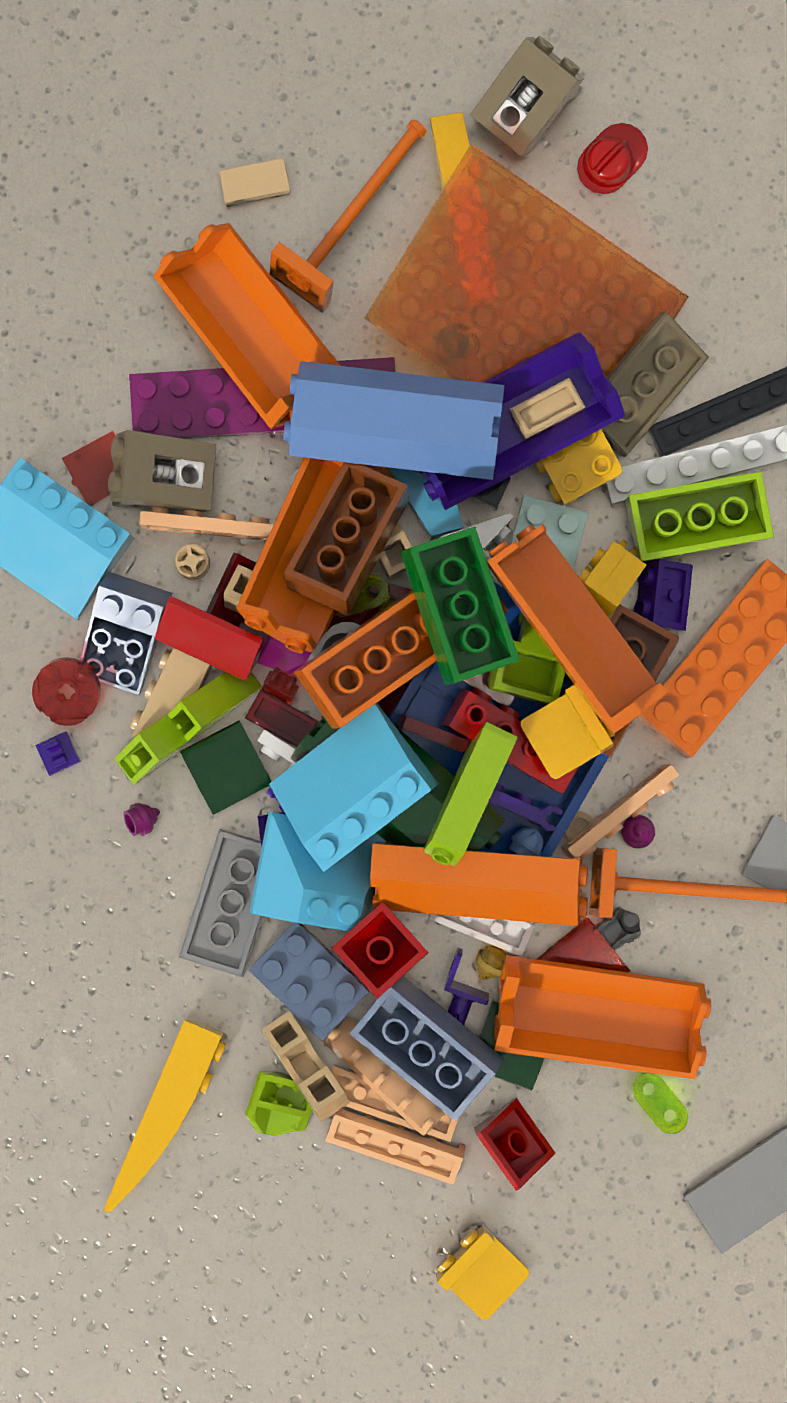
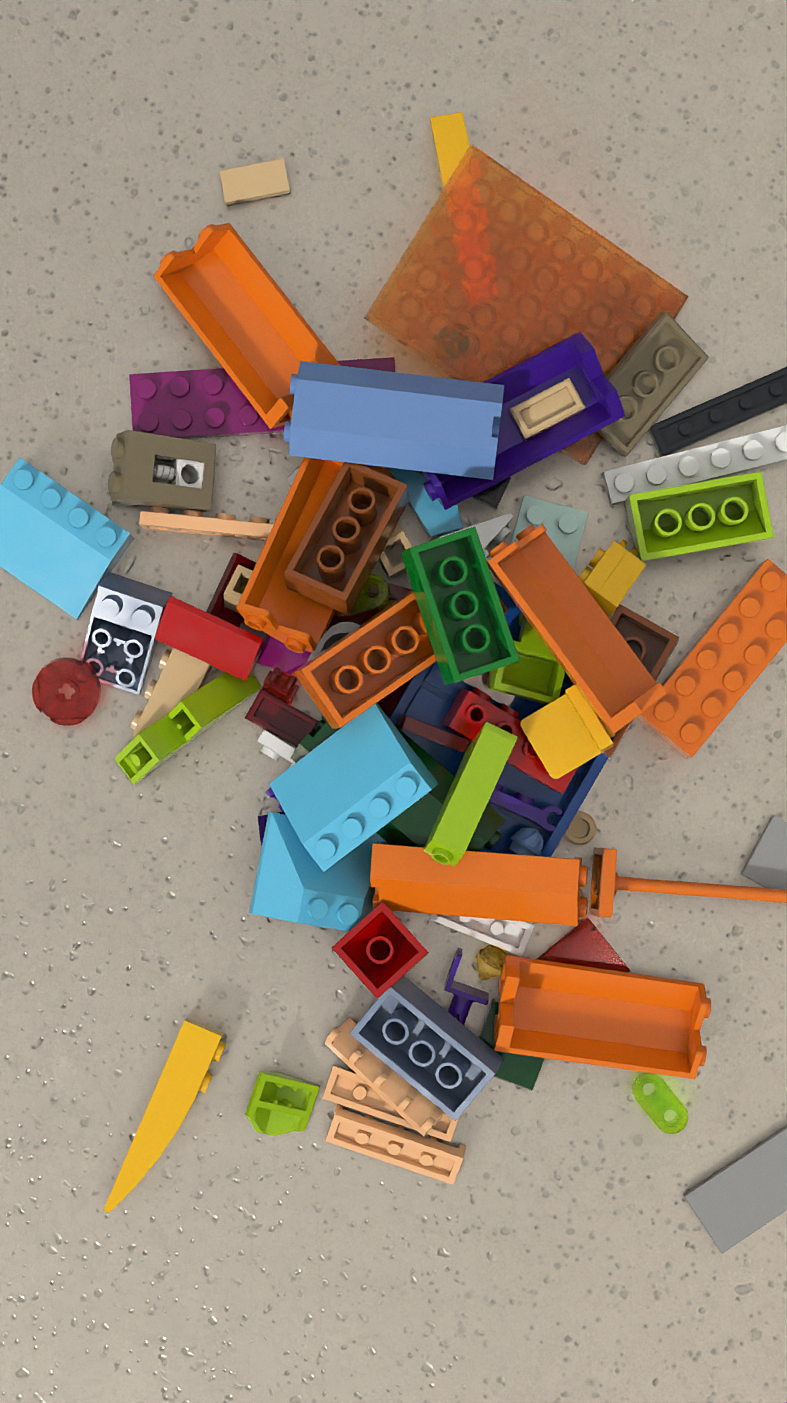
(58, 753): dark purple tile -> none
(91, 468): clear red piece -> none
(140, 819): magenta plate -> none
(191, 556): tan wheel -> none
(221, 925): light grey tile -> none
(226, 767): dark green slope -> none
(302, 275): orange tile -> none
(305, 1066): tan arch -> none
(309, 980): sand blue brick -> none
(482, 1272): yellow bracket -> none
(514, 1143): red slope -> none
(547, 72): dark tan brick -> none
(580, 468): yellow bracket -> none
(612, 158): red piece -> none
(621, 928): dark grey arm -> none
(631, 804): light nougat plate -> none
(638, 831): magenta plate -> none
(664, 593): dark purple bracket -> none

